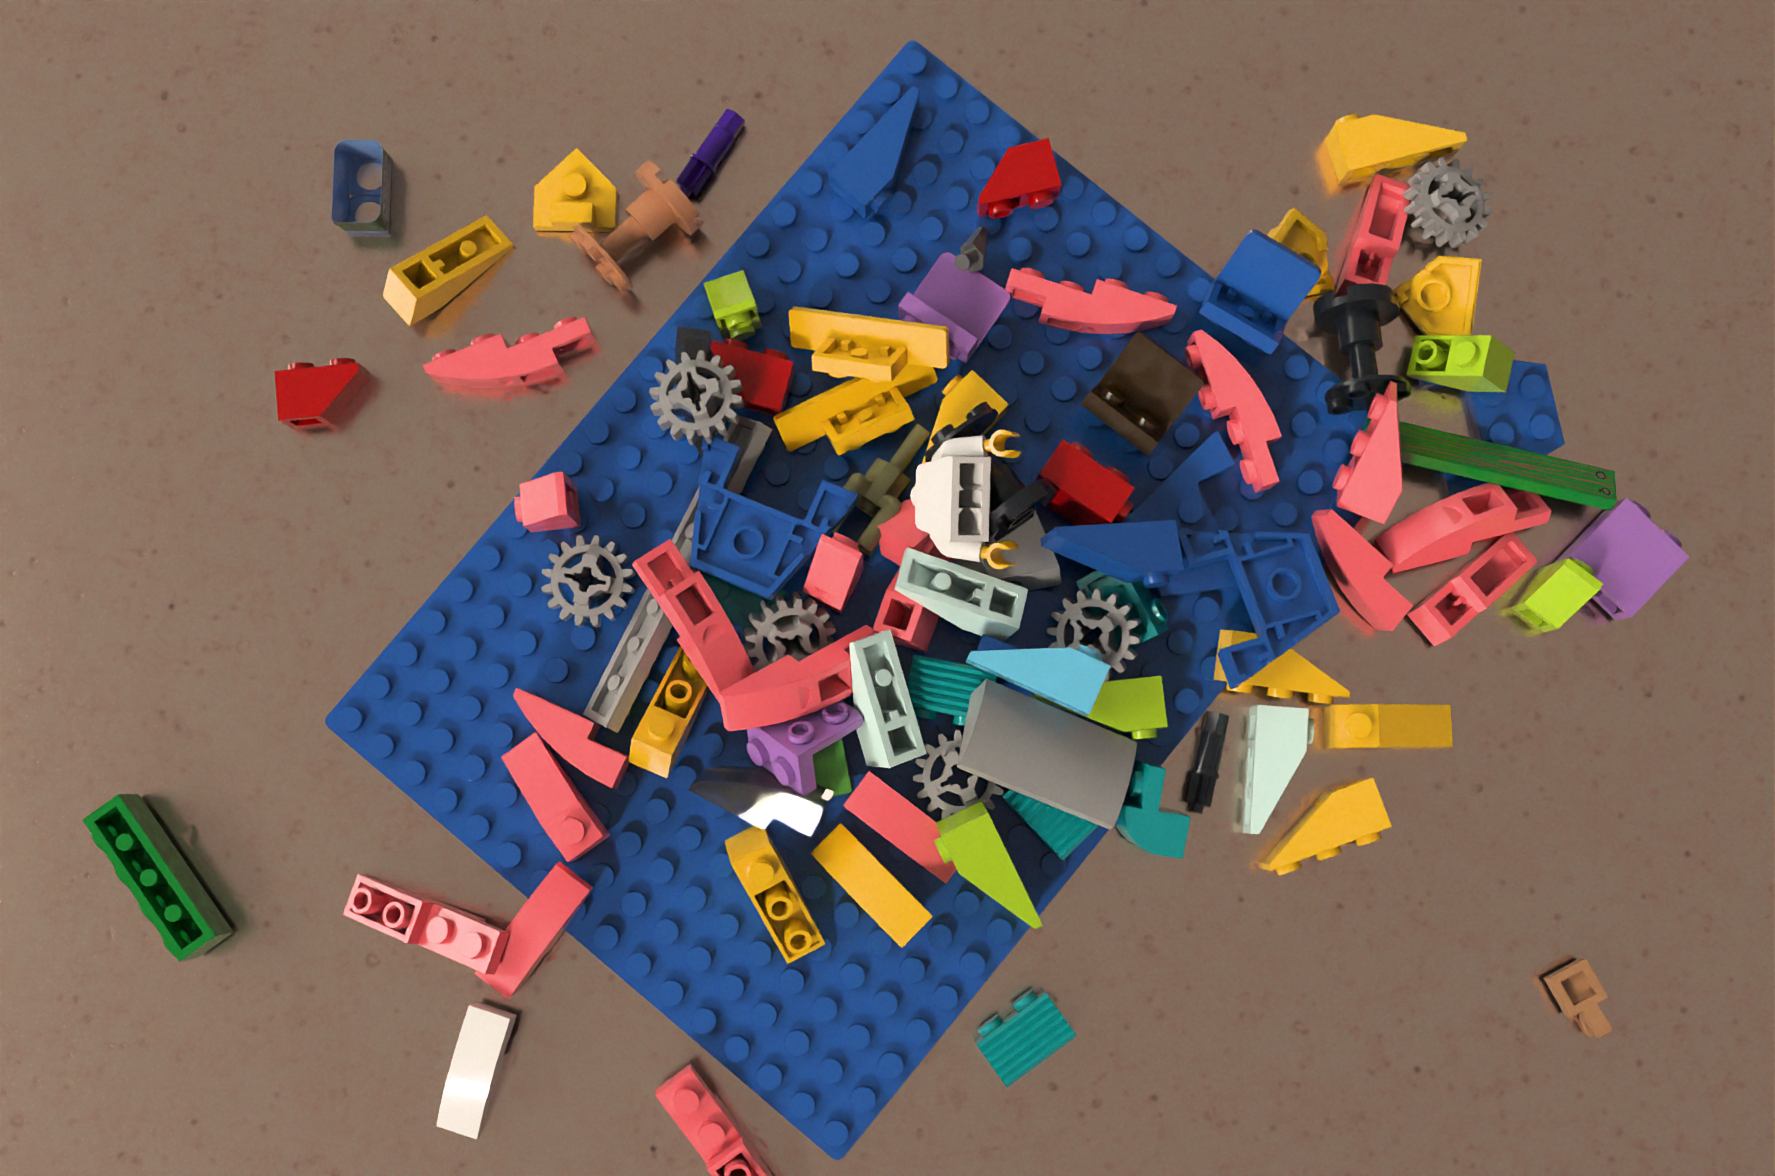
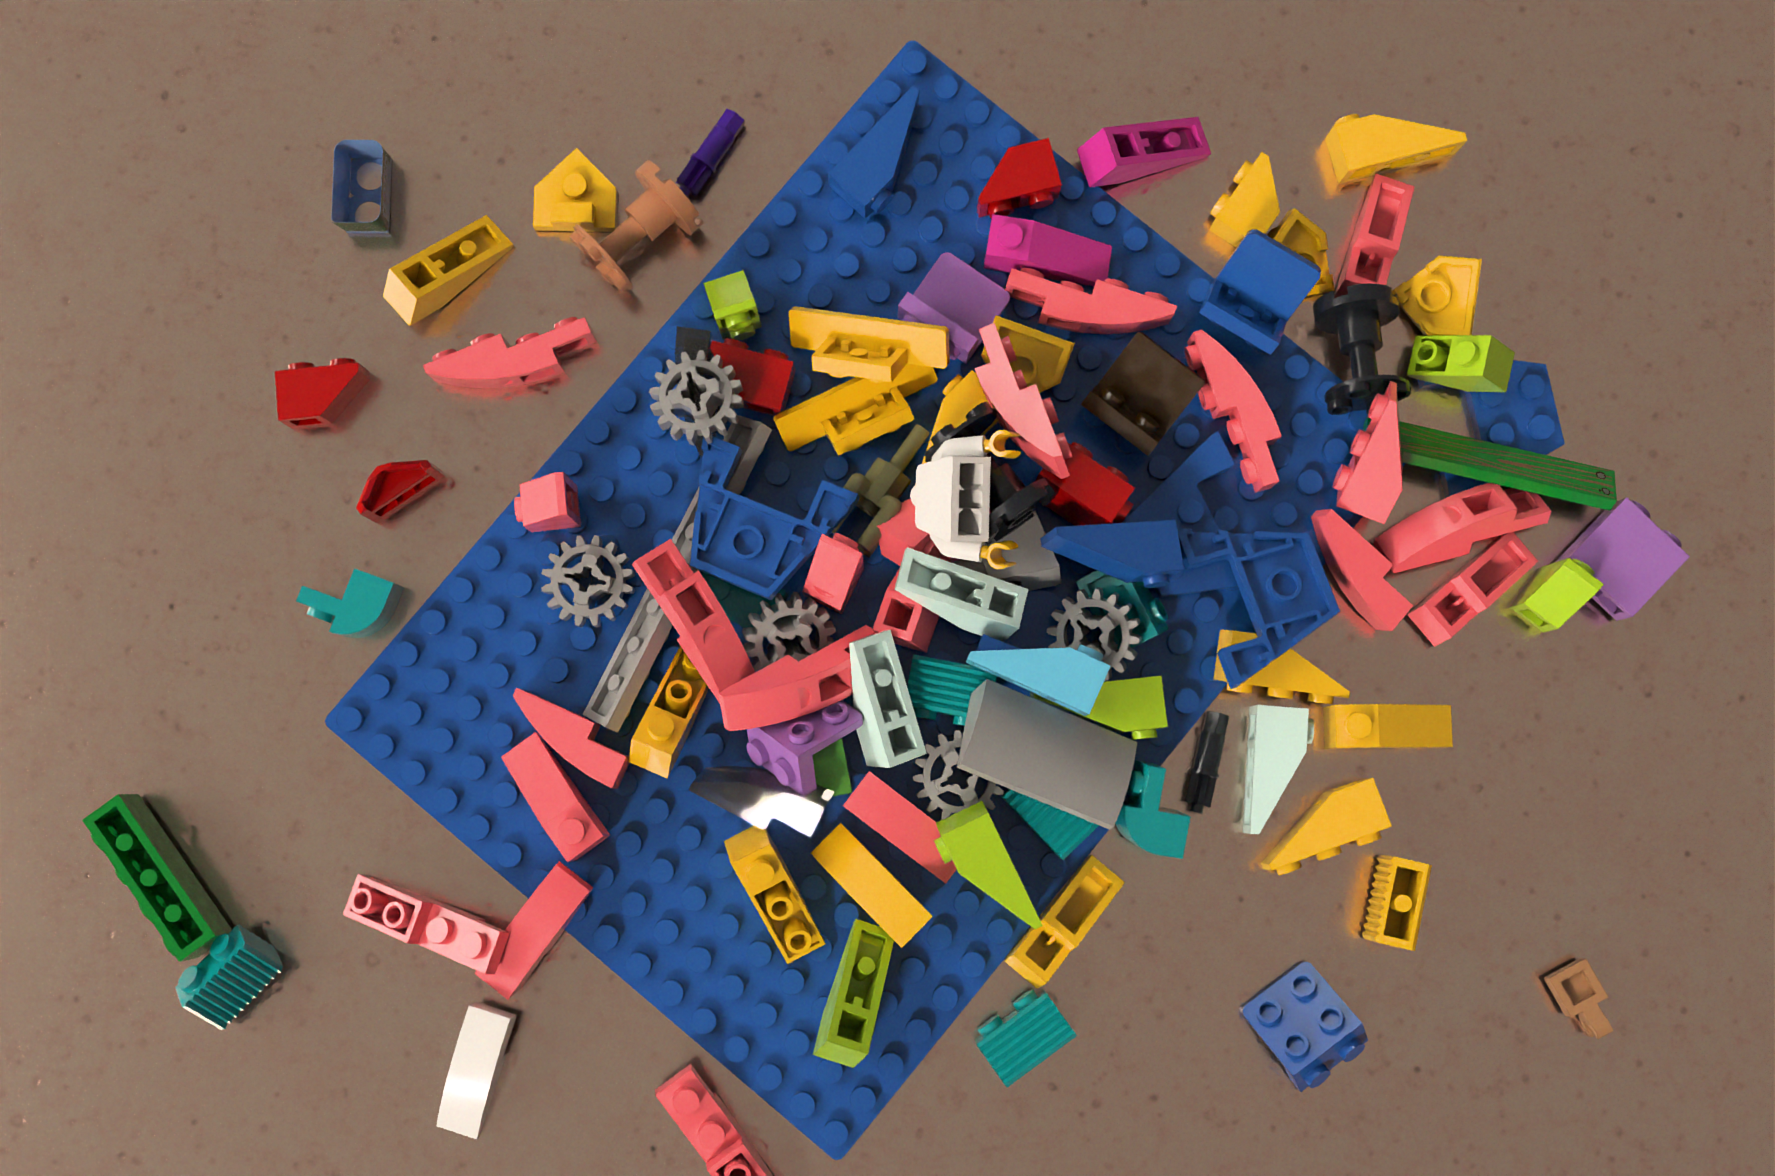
(228, 976): none -> teal brick
(363, 609): none -> teal brick
(394, 485): none -> red slope
(855, 996): none -> lime slope
(973, 251): dark grey bar -> none
(1020, 406): none -> coral slope
(1037, 353): none -> yellow plate
(1047, 249): none -> dark pink slope
(1065, 922): none -> yellow slope
(1141, 149): none -> dark pink slope
(1251, 204): none -> yellow slope
(1306, 1025): none -> blue bracket
(1397, 902): none -> yellow brick
(1450, 206): light grey gear -> none

